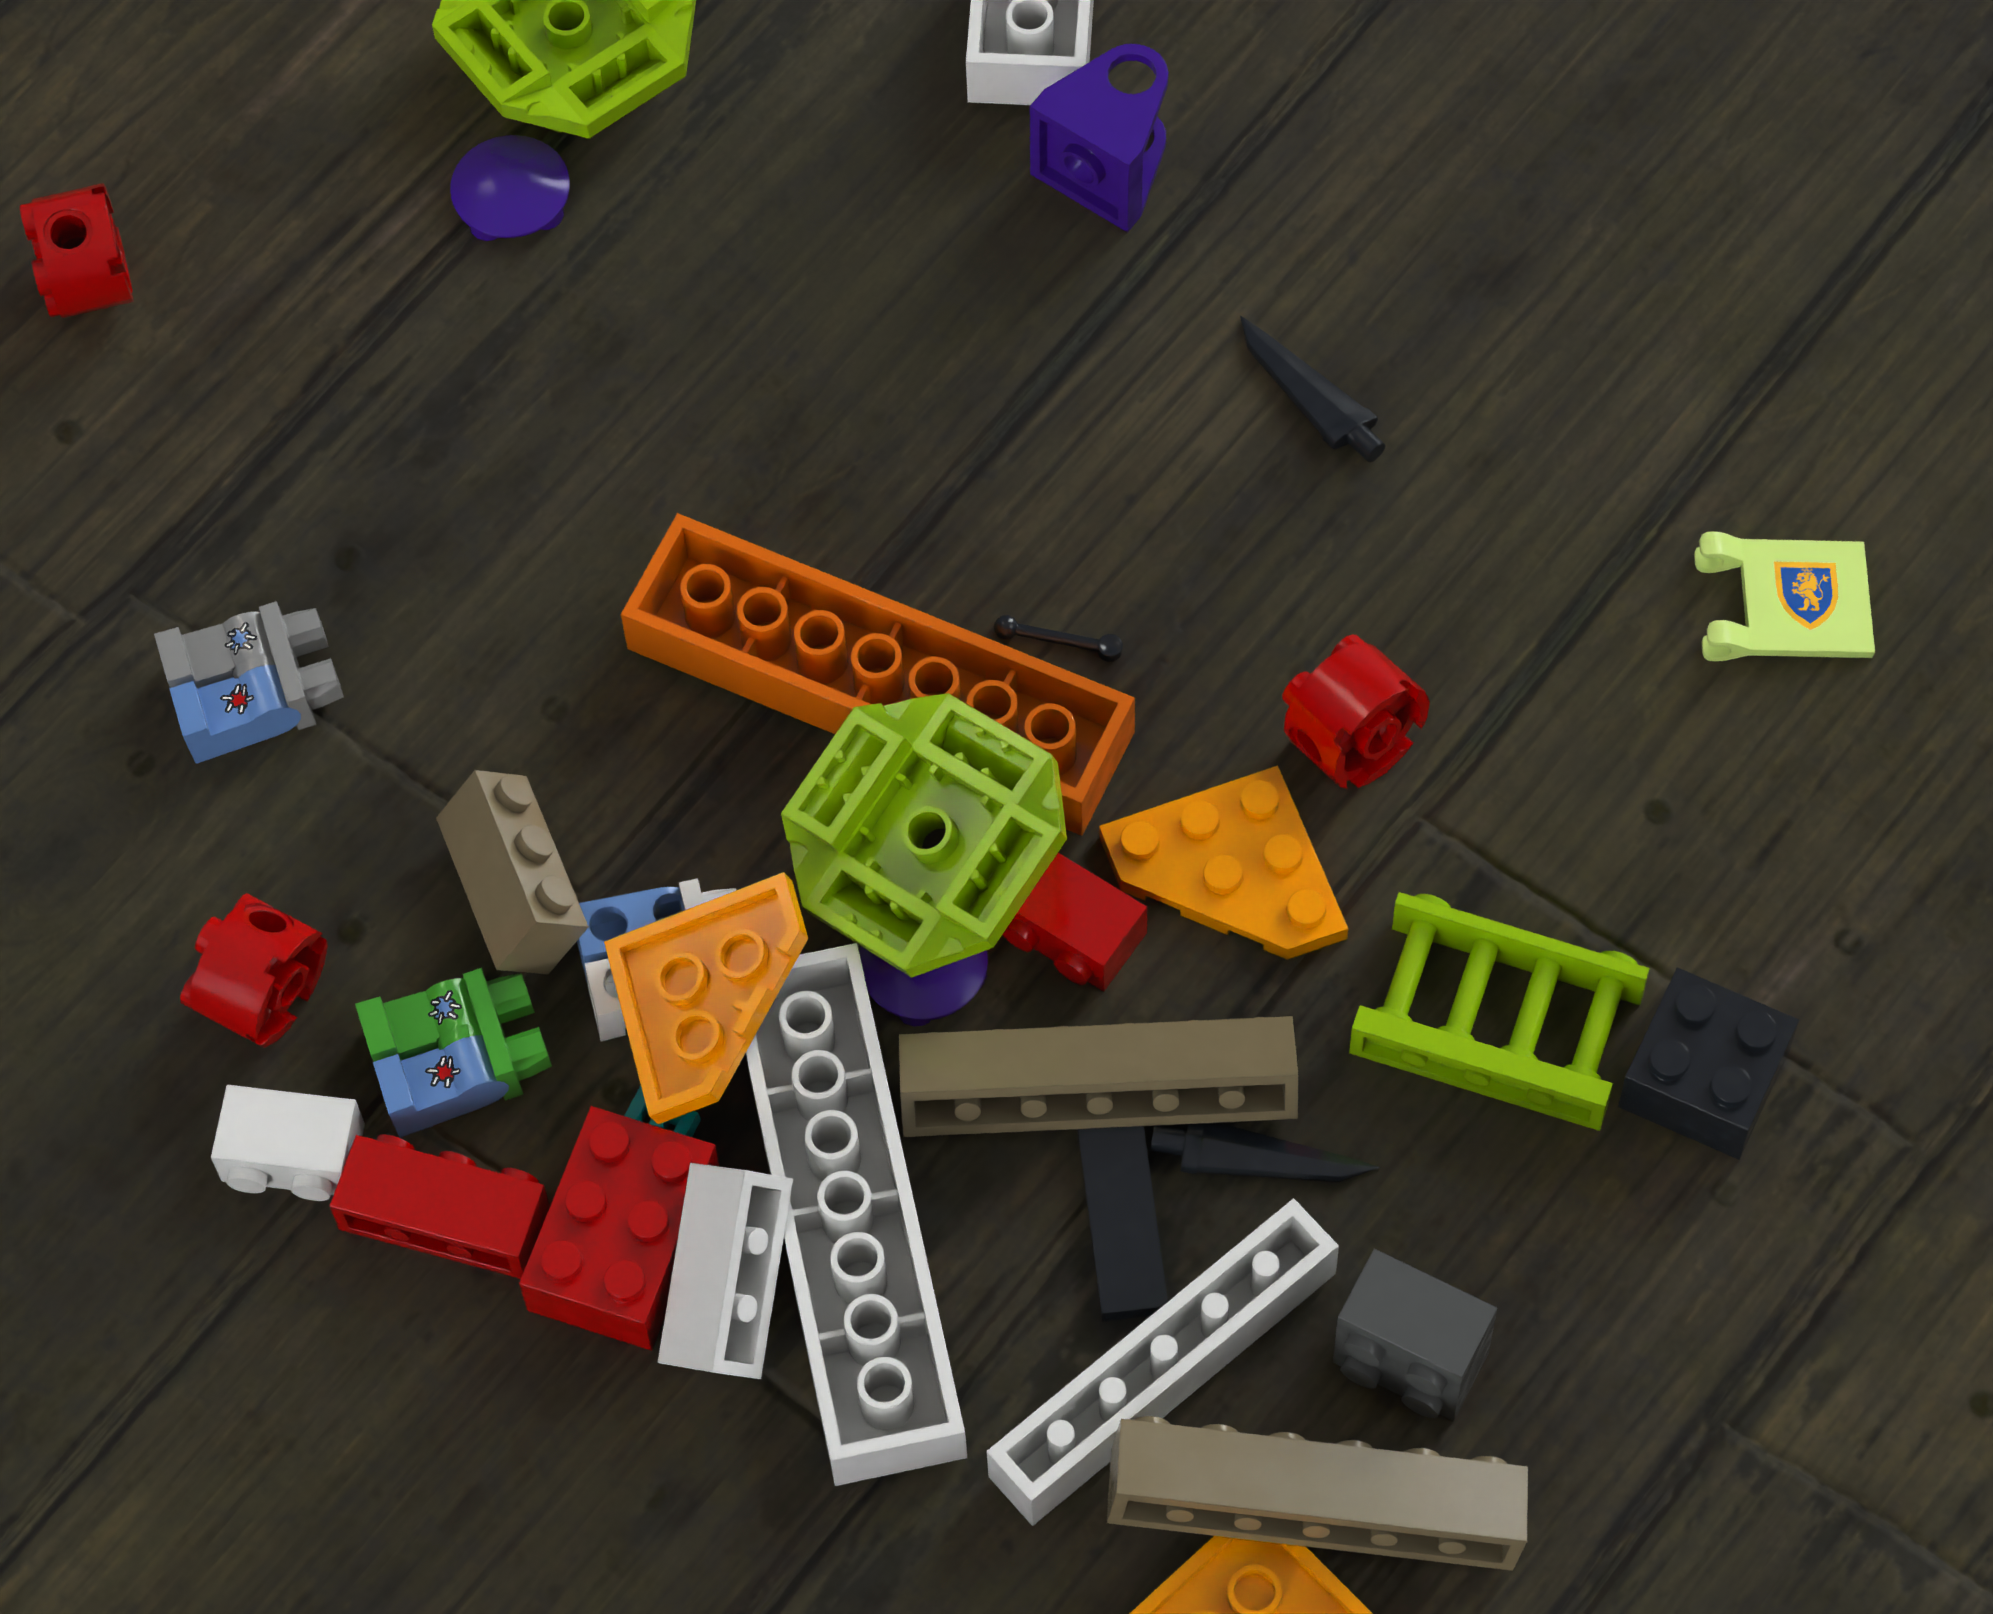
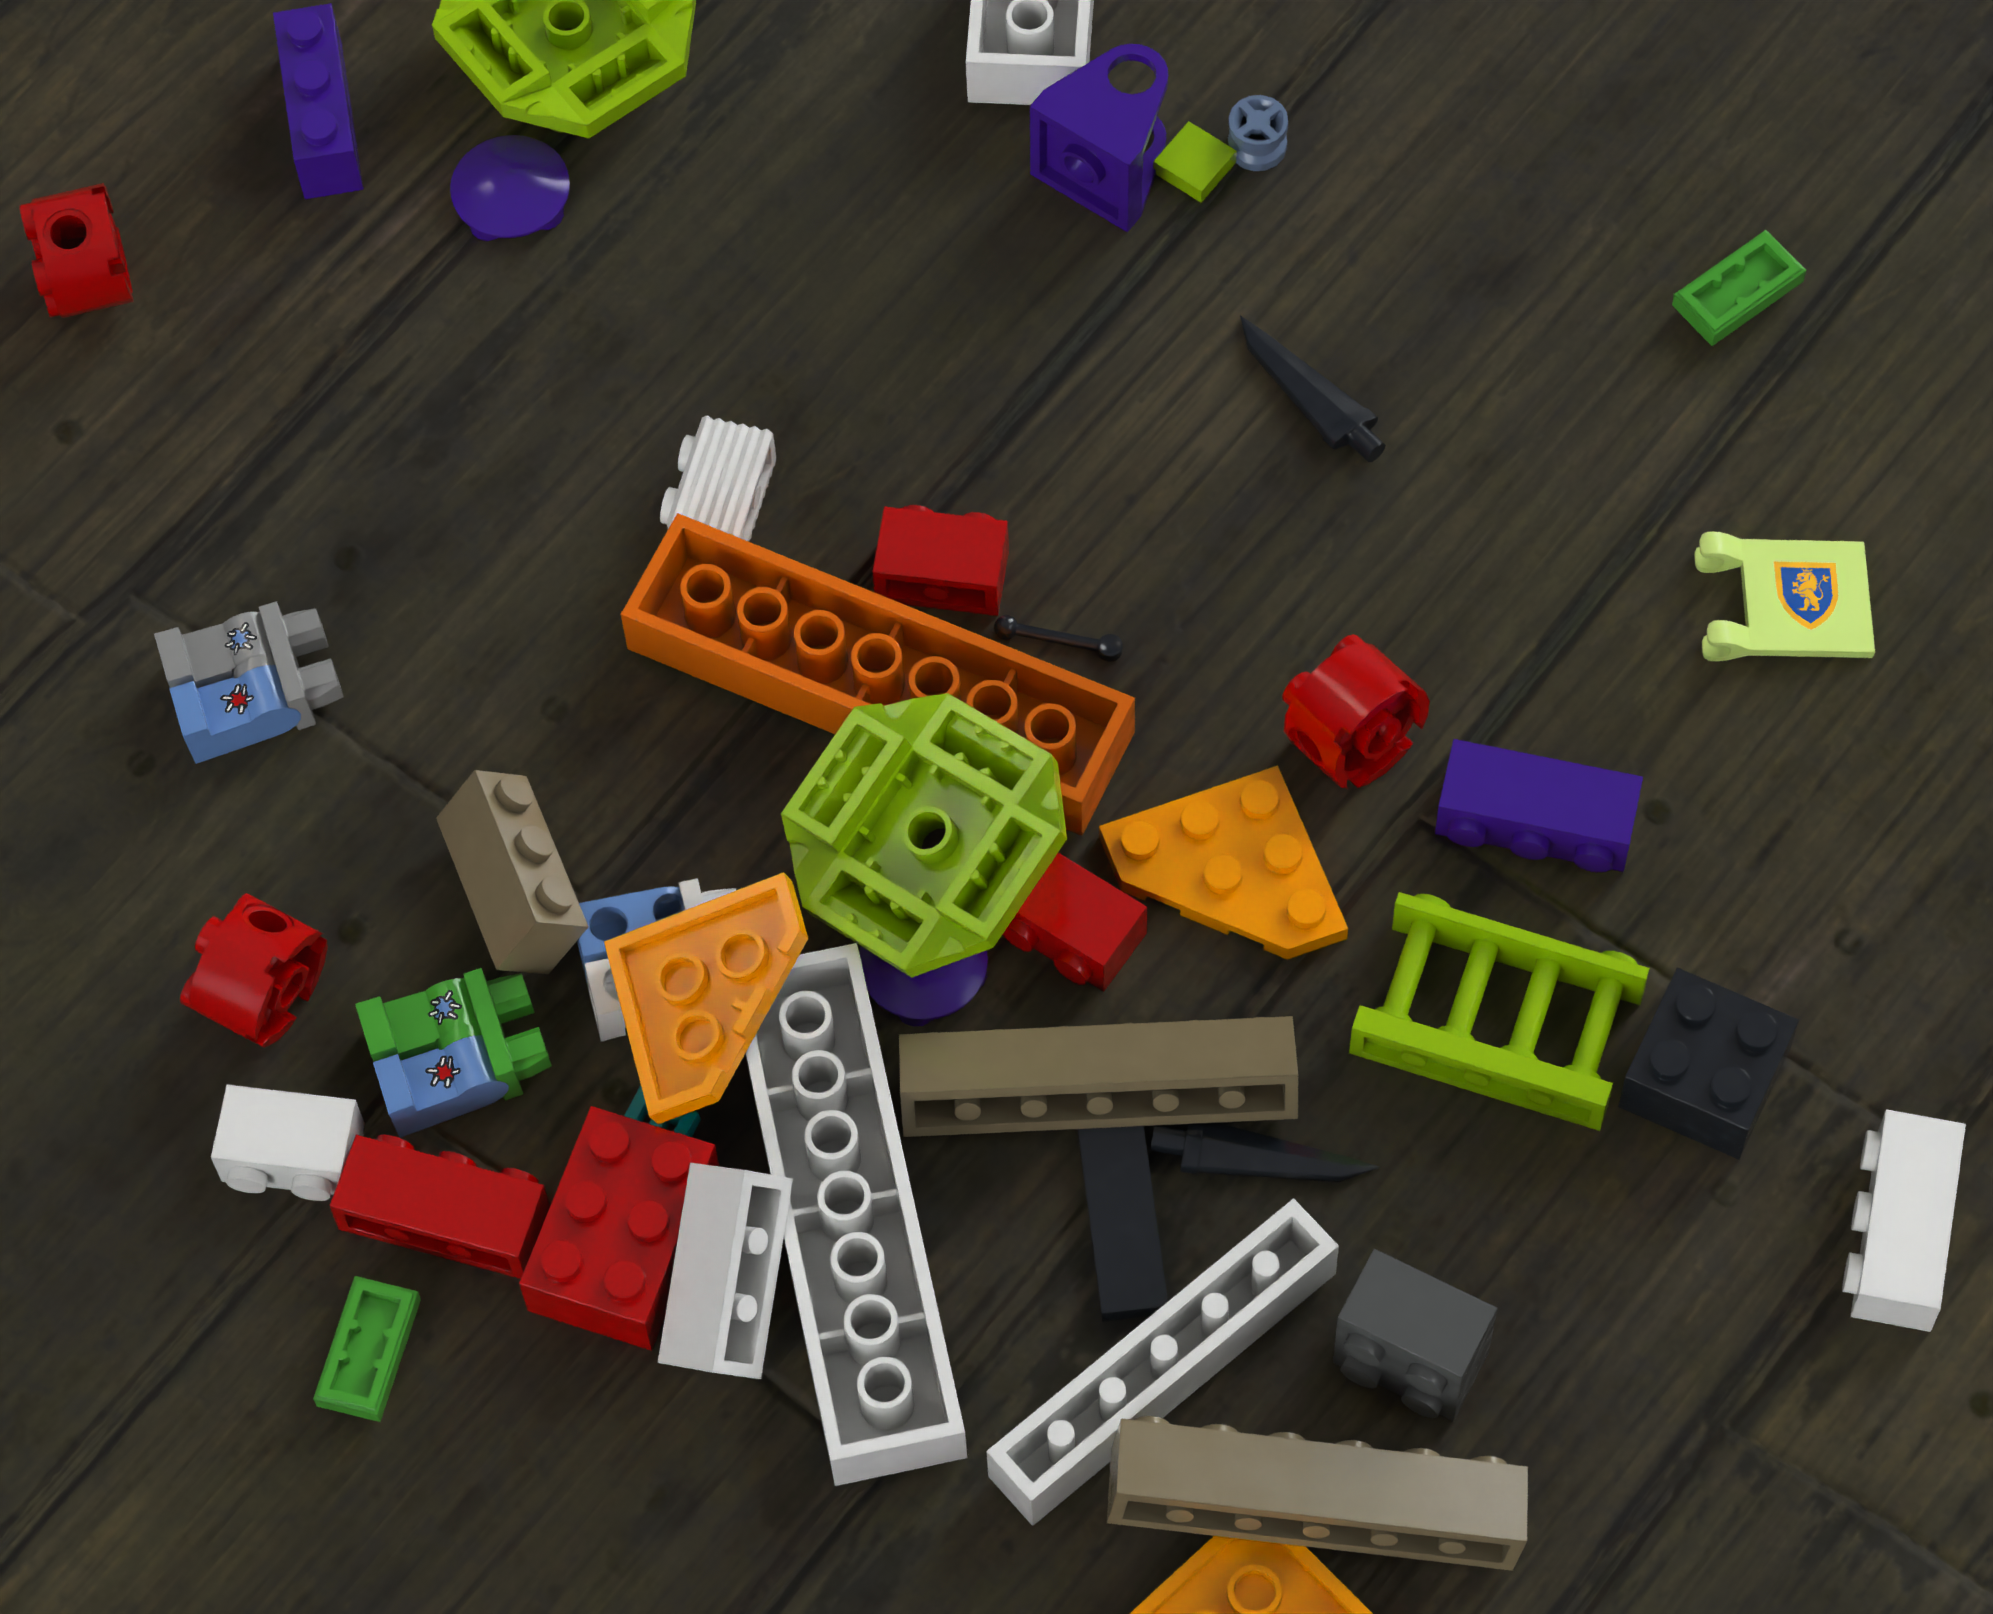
(317, 101): none -> dark purple brick
(367, 1349): none -> bright green plate
(722, 476): none -> white brick
(941, 559): none -> red brick
(1195, 161): none -> lime tile
(1263, 118): none -> sand blue wheel
(1538, 806): none -> dark purple brick
(1739, 287): none -> bright green plate
(1904, 1220): none -> white brick

